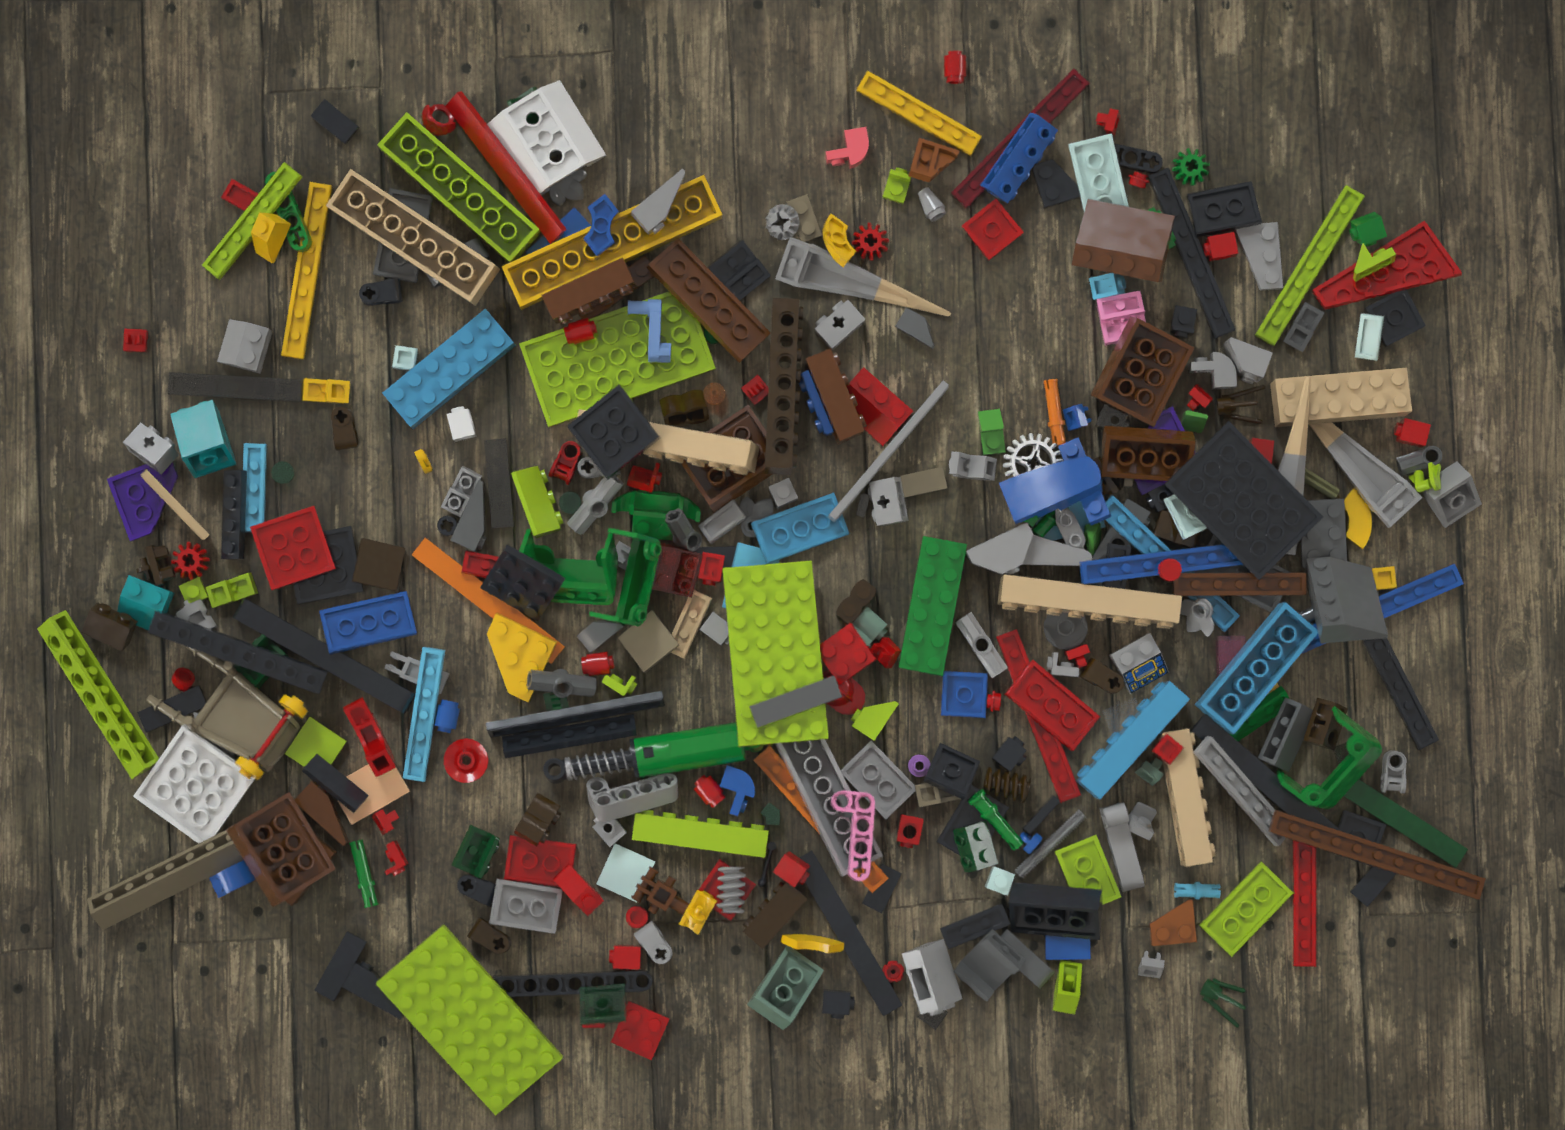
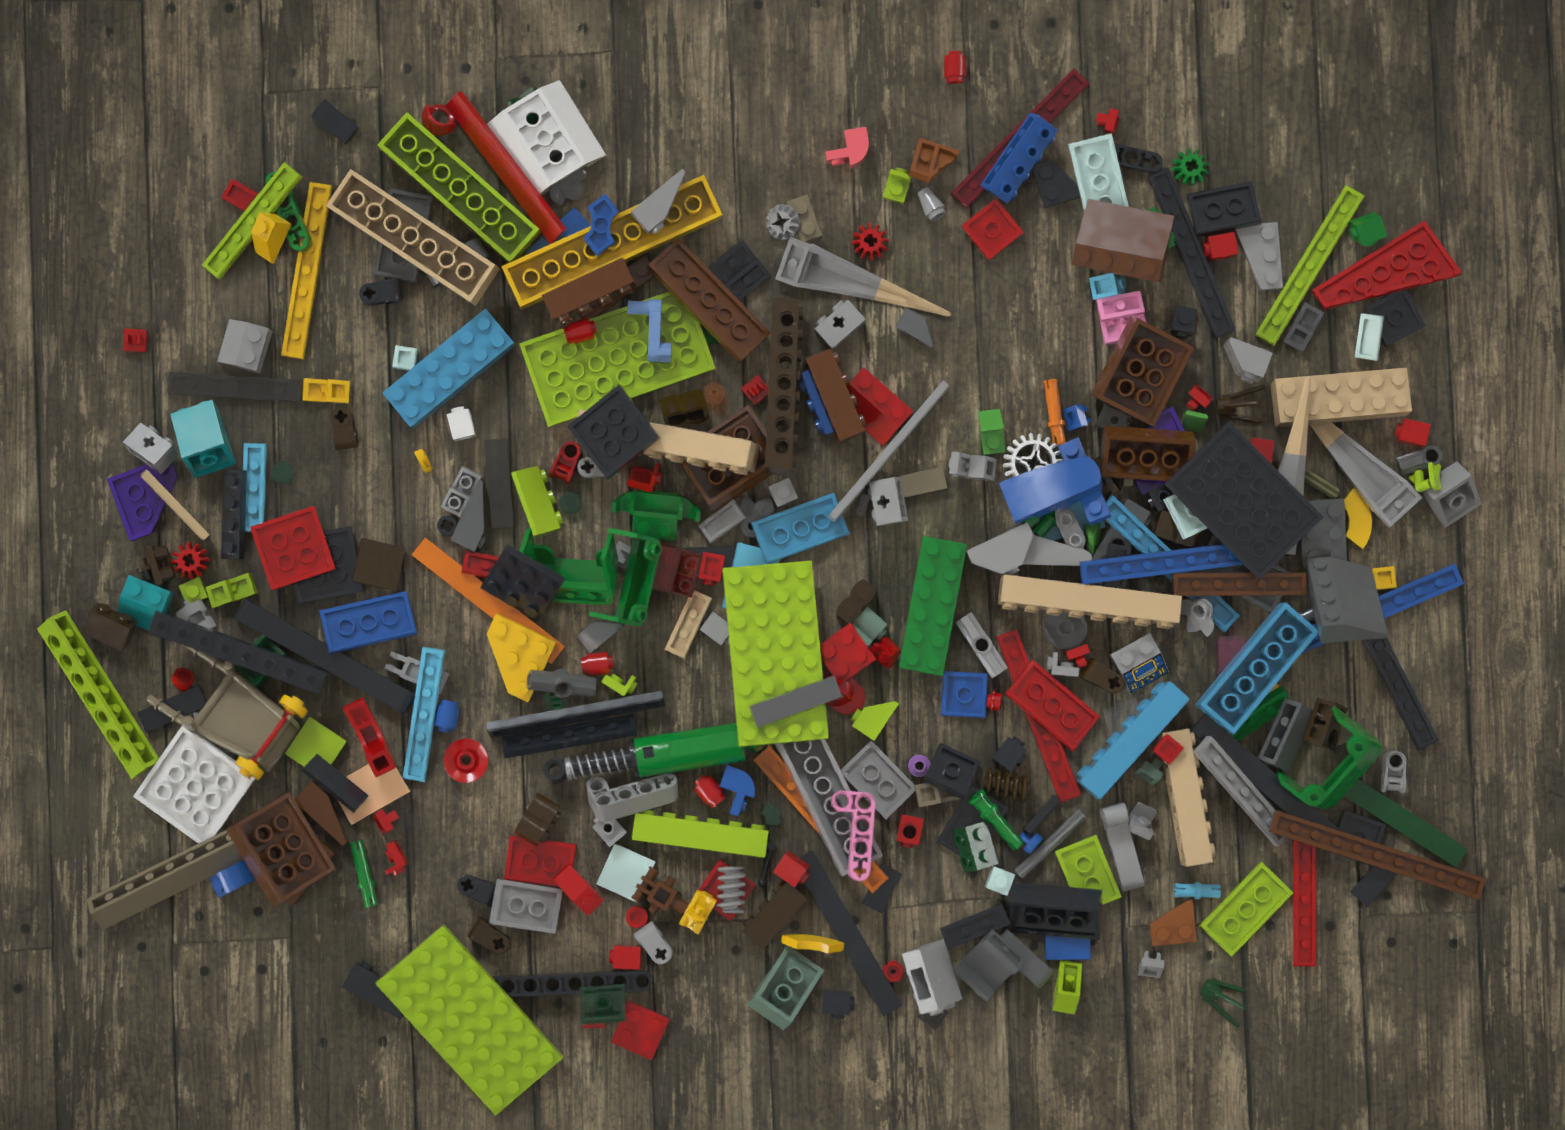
(340, 966): black tile -> none
(476, 851): dark green bracket -> none
(595, 504): light grey piece -> none
(648, 642): dark tan tile -> none
(682, 530): dark grey piece -> none
(836, 240): yellow tile -> none
(919, 113): yellow tile -> none
(1138, 180): red plate -> none
(1169, 569): red tile -> none
(1221, 368): light grey brick -> none
(1367, 264): lime slope -> none

